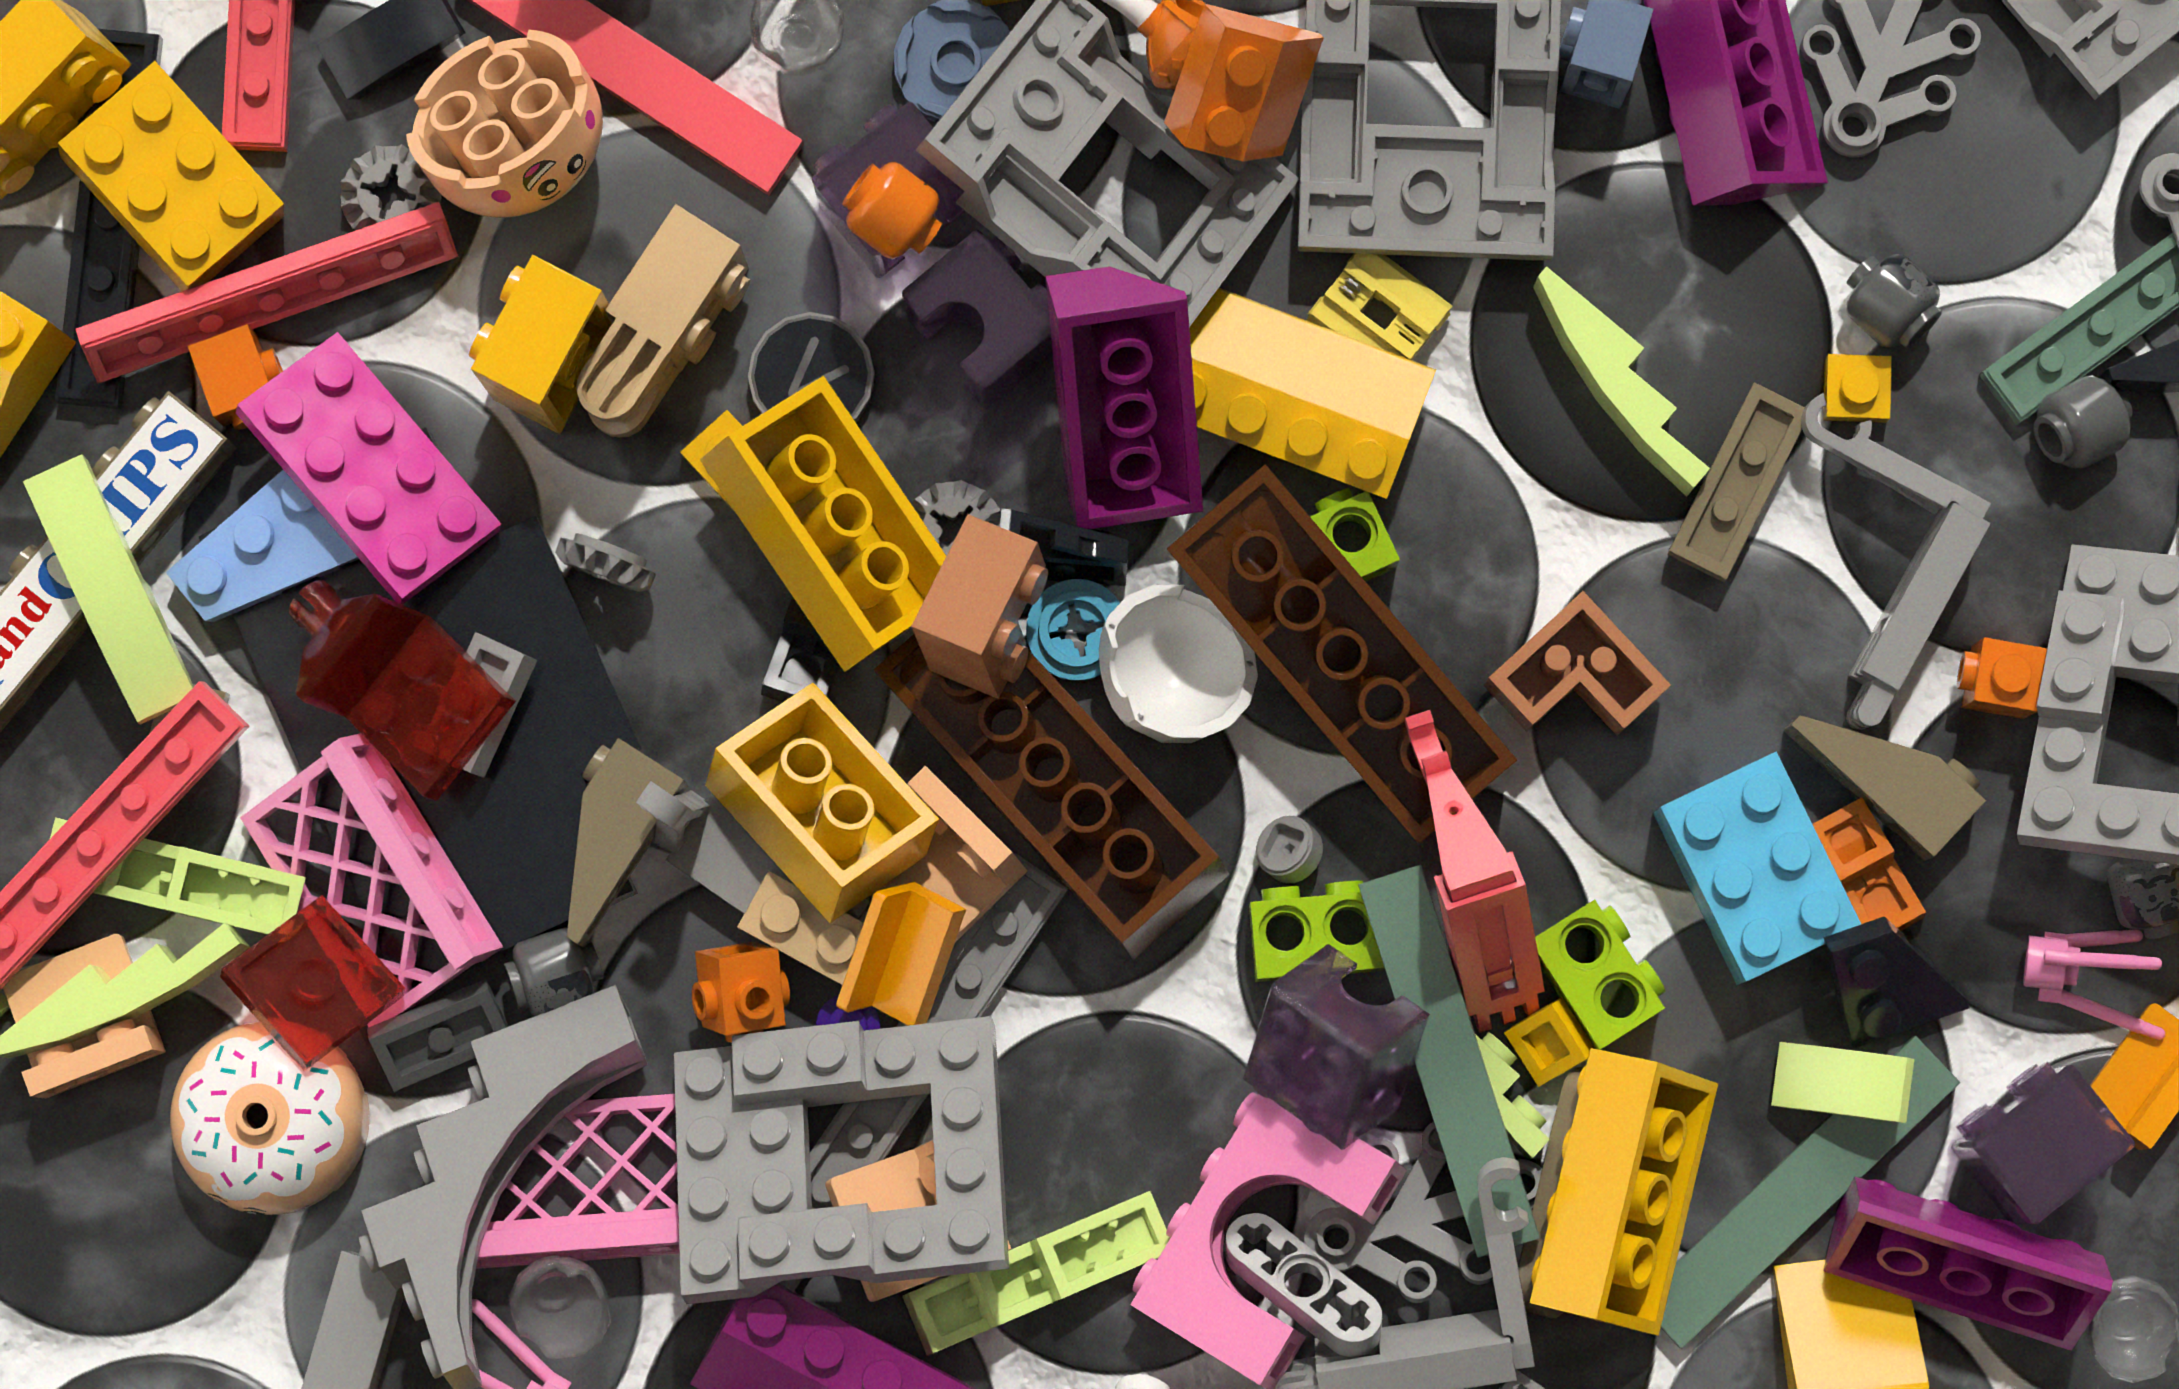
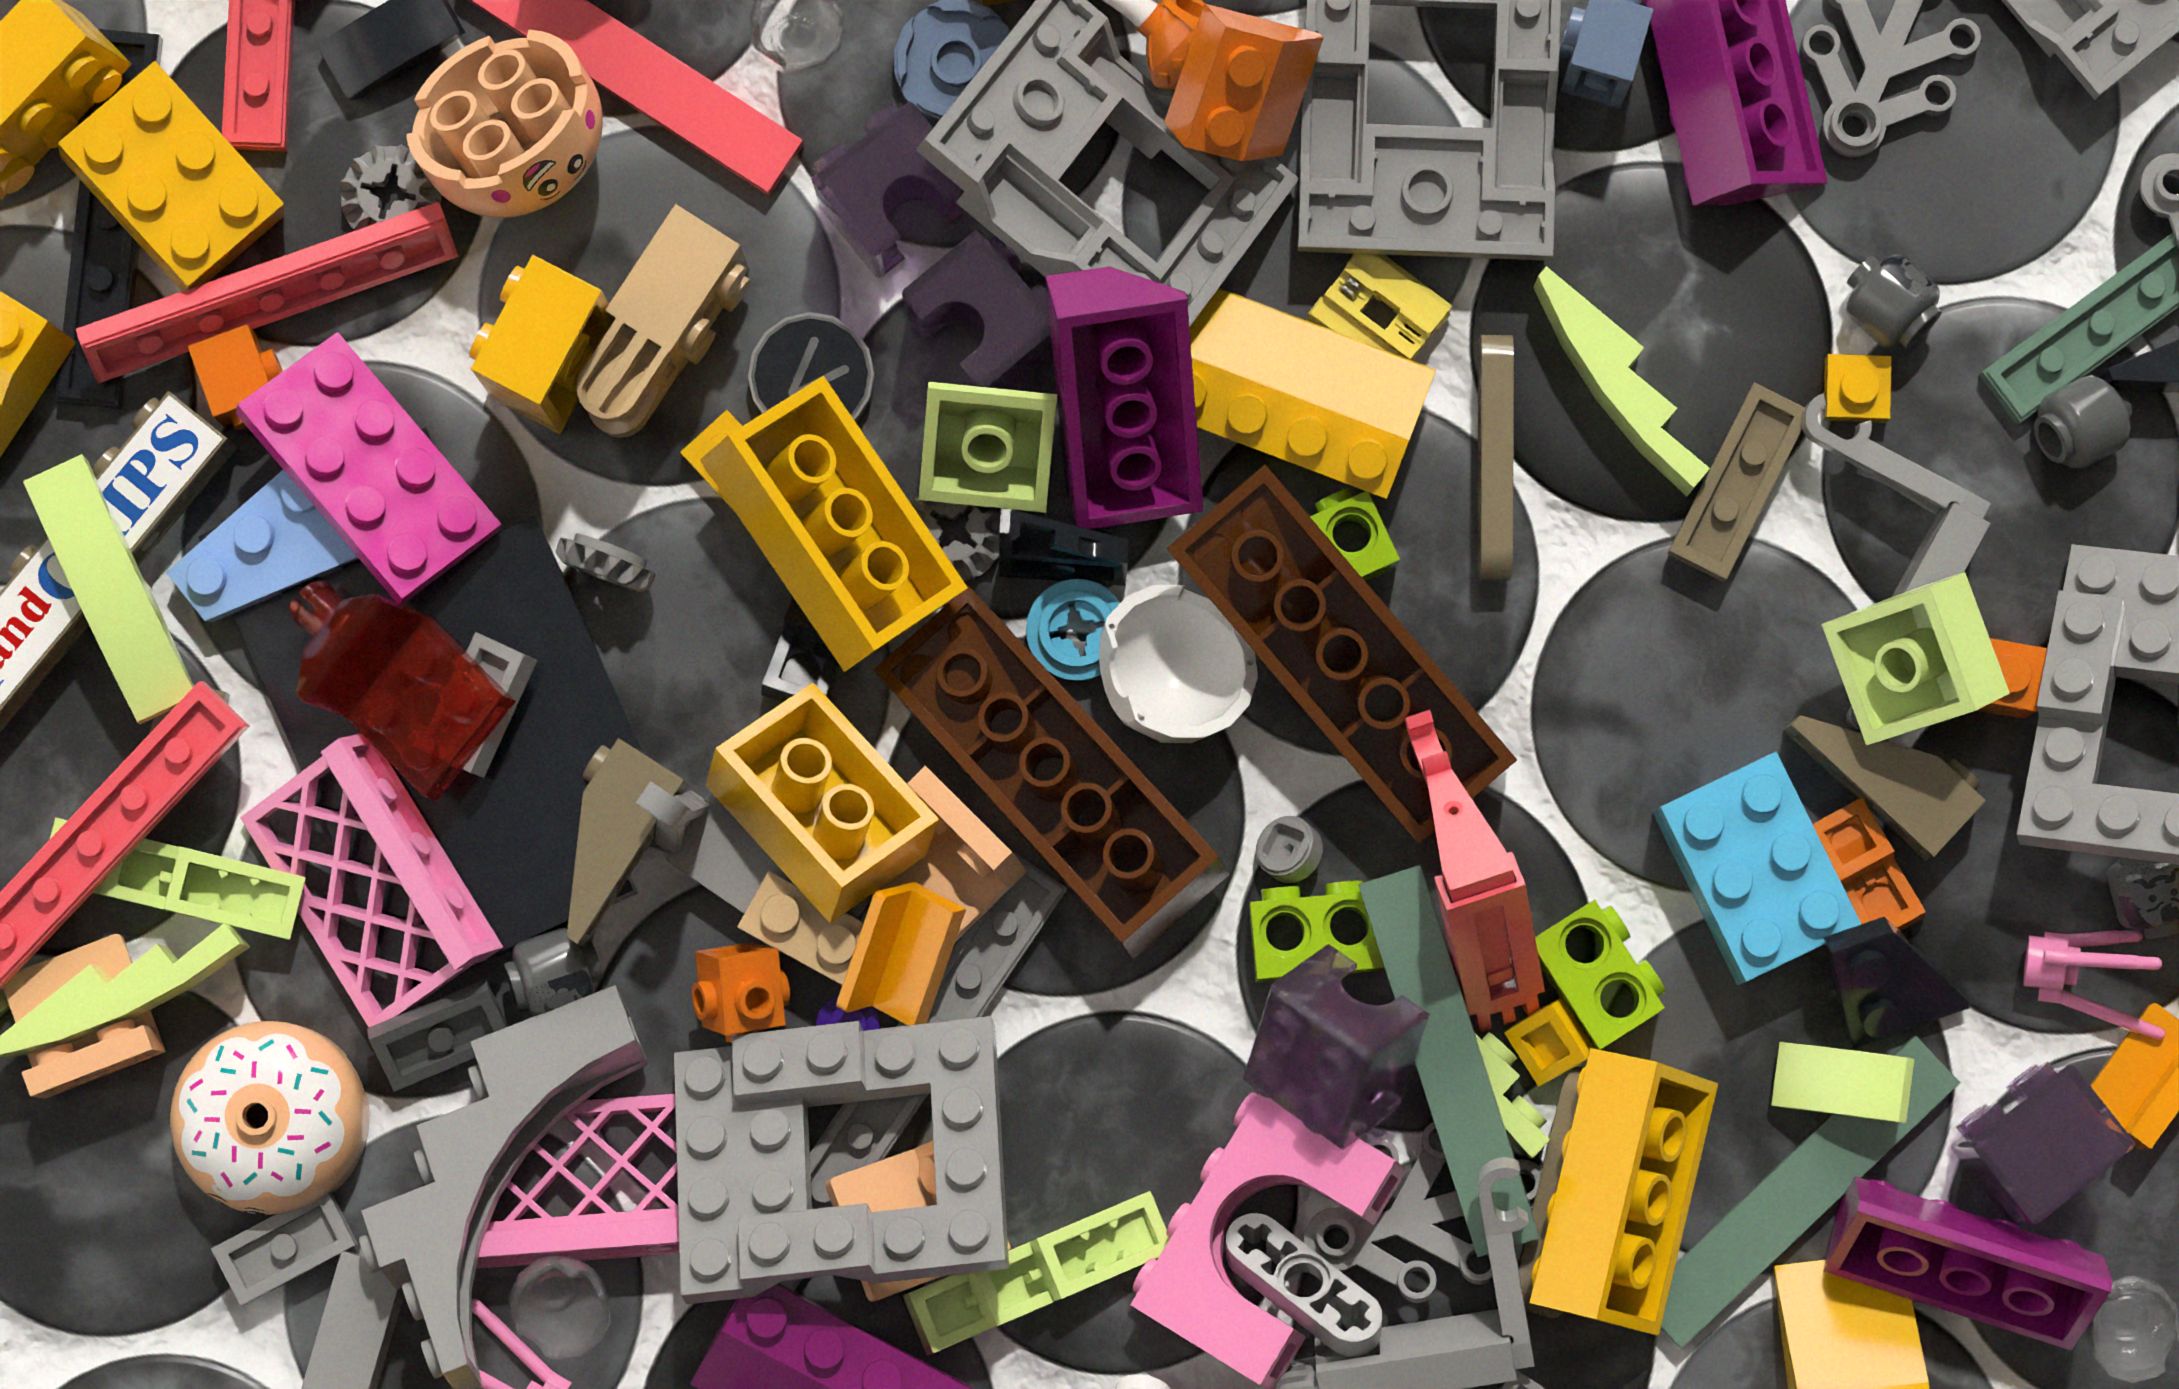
(283, 1248): none -> light grey plate
(312, 982): clear red tile -> none
(892, 210): orange head -> none
(975, 604): nougat brick -> none
(987, 447): none -> yellowish green slope
(1495, 457): none -> dark tan beam
(1581, 654): nougat brick -> none
(1916, 659): none -> yellowish green slope

